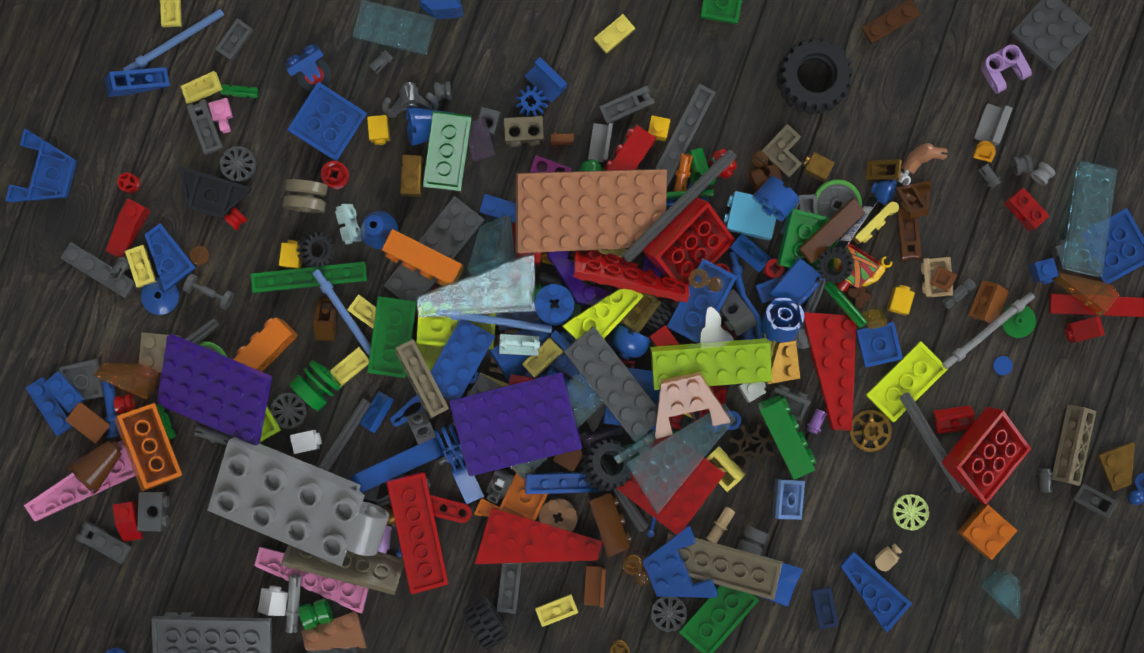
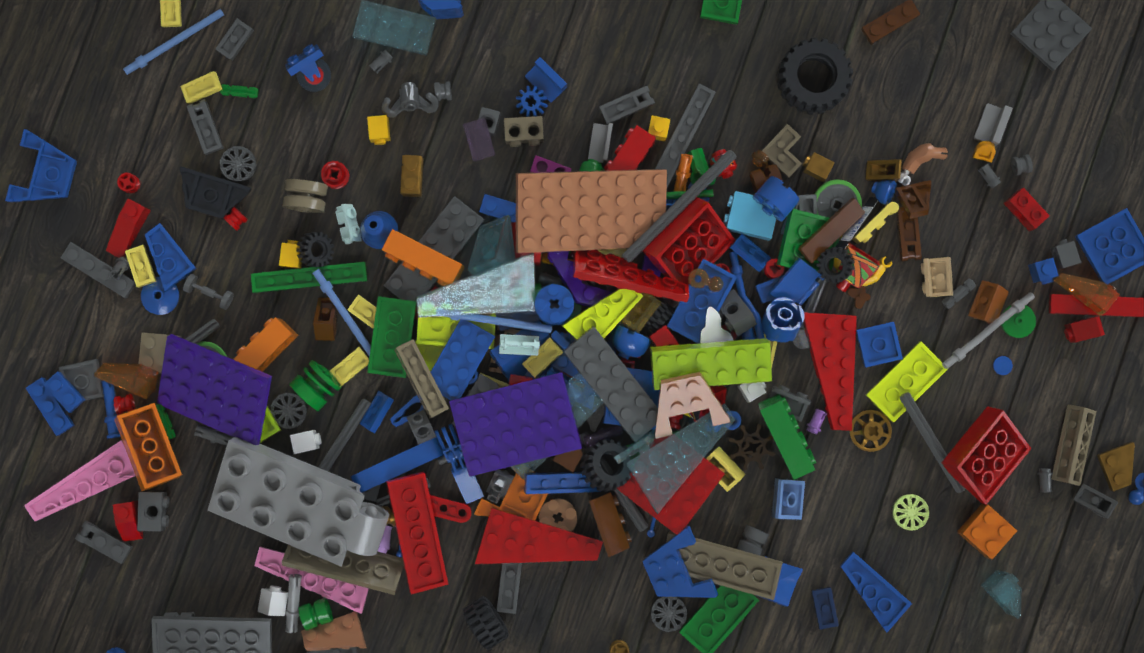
(88, 423): dark orange panel -> none
(96, 465): reddish brown cone -> none
(136, 81): blue slope -> none
(199, 255): clear orange plate -> none
(221, 113): bright pink plate -> none
(327, 121): blue plate -> none
(418, 124): blue cone -> none
(446, 150): plate -> none
(556, 610): light yellow plate -> none
(561, 139): dark orange pin -> none
(595, 586): dark orange panel -> none
(614, 33): light yellow plate -> none
(642, 577): clear orange plate -> none
(720, 525): tan axle -> none
(784, 362): pearl gold wing -> none
(845, 304): green axle -> none
(875, 318): clear yellow plate -> none
(887, 557): tan arm -> none
(900, 300): yellow brick -> none
(943, 279): dark orange tile -> none
(953, 419): red slope -> none
(1018, 64): lavender piece -> none
(1042, 173): light grey wheel -> none
(1089, 219): clear light blue plate -> none

